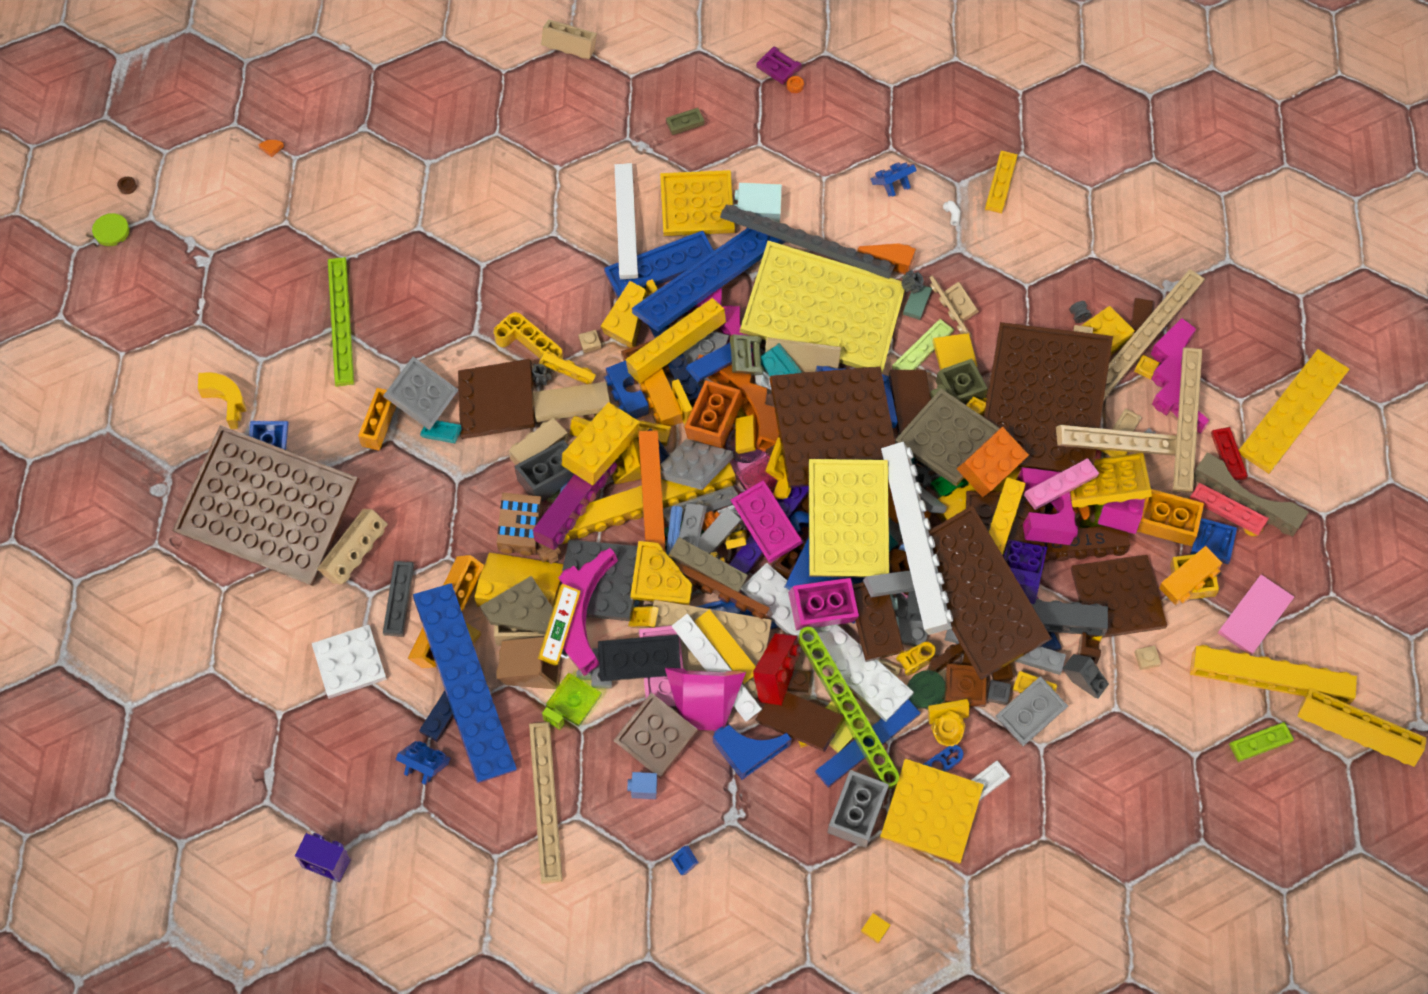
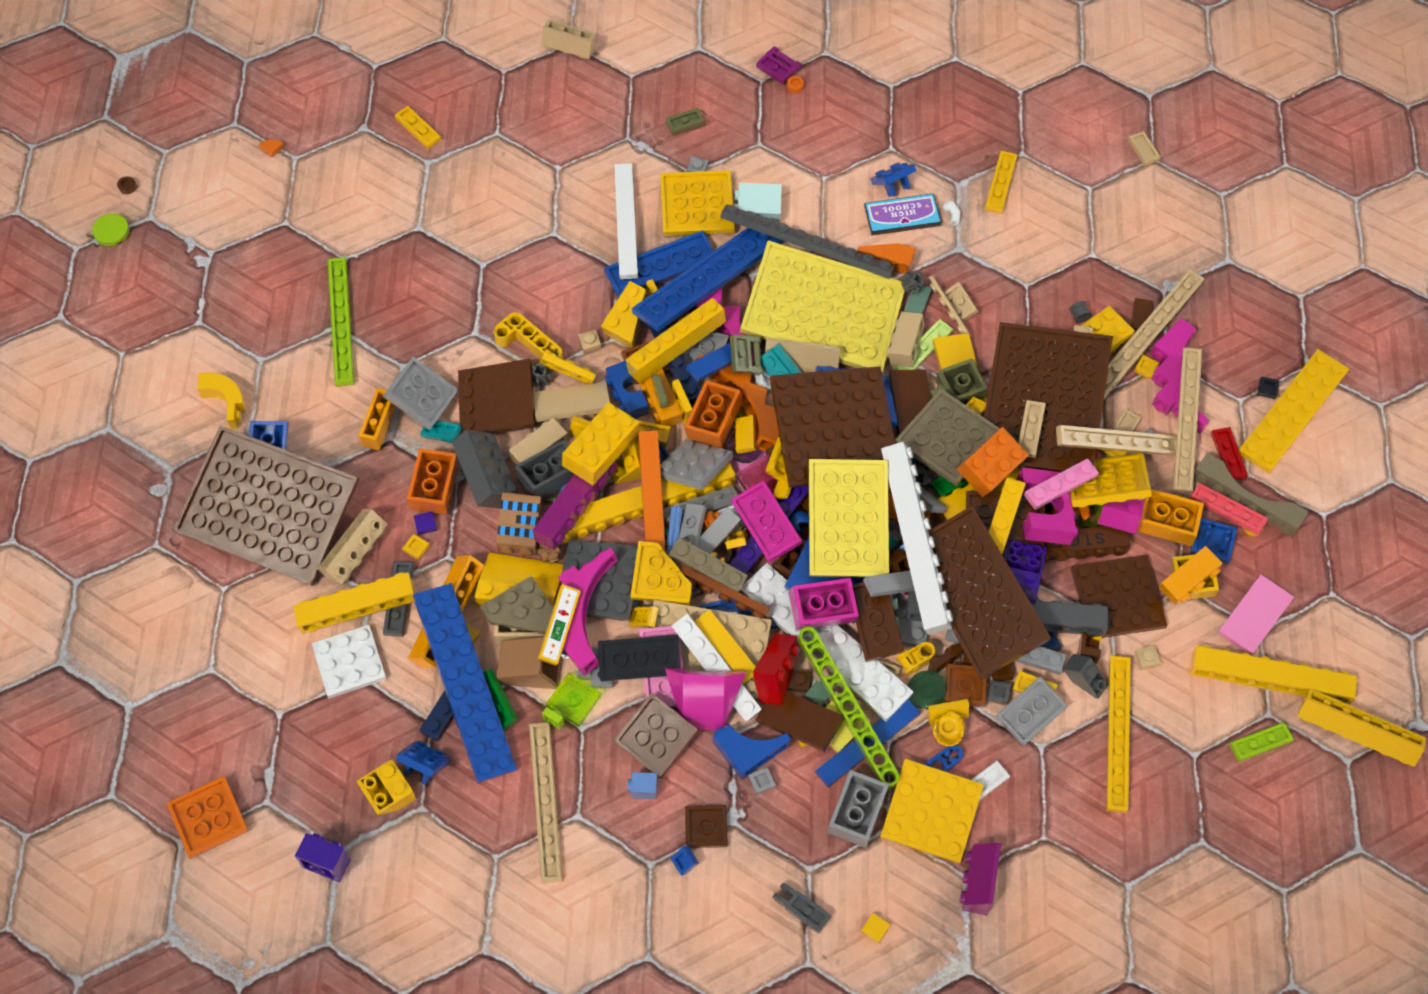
(207, 817): none -> orange plate
(354, 603): none -> yellow brick
(386, 789): none -> yellow slope
(416, 547): none -> yellow tile
(418, 127): none -> yellow tile
(425, 523): none -> dark purple tile
(432, 481): none -> orange brick
(484, 467): none -> dark grey brick
(503, 707): none -> green plate
(659, 390): none -> olive tile
(697, 164): none -> light grey plate
(706, 826): none -> reddish brown tile
(761, 781): none -> light grey plate
(803, 908): none -> dark grey hinge
(817, 694): none -> sand green tile
(902, 214): none -> tile
(905, 339): none -> tan brick
(980, 878): none -> magenta slope
(1031, 427): none -> tan plate
(1118, 735): none -> yellow plate
(1144, 148): none -> tan tile
(1267, 387): none -> black tile

